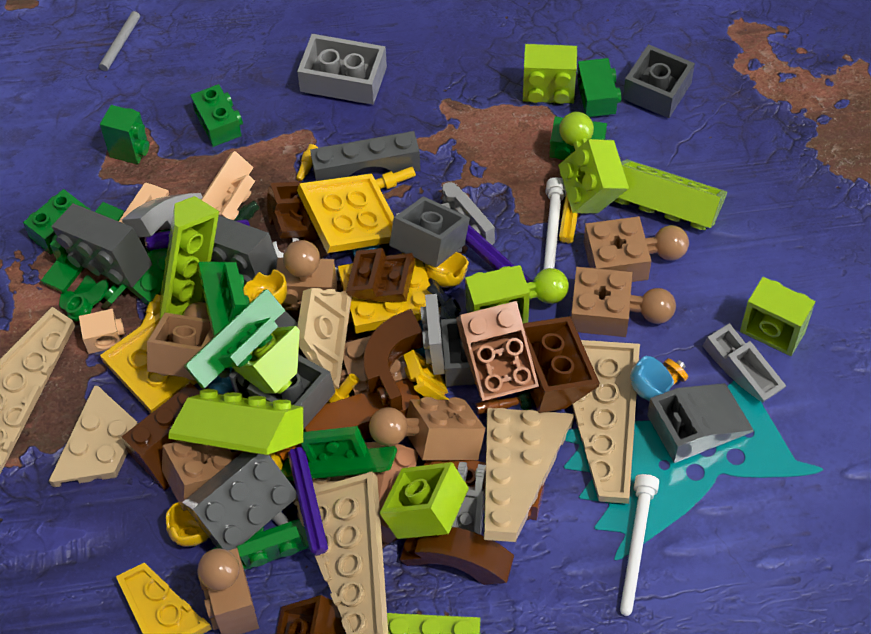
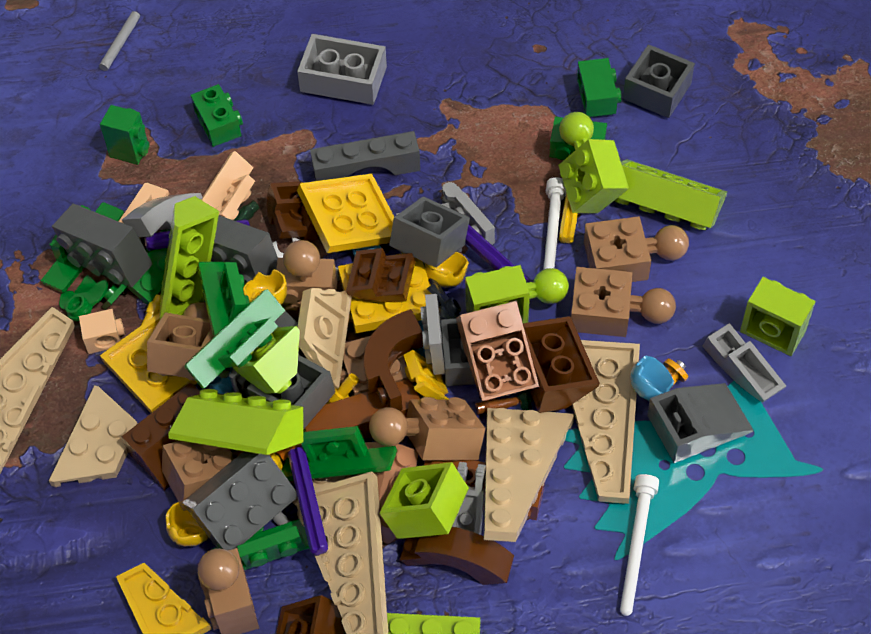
(39, 223): green brick -> none
(306, 163): yellow piece -> none
(391, 179): yellow bar -> none
(549, 73): lime brick -> none

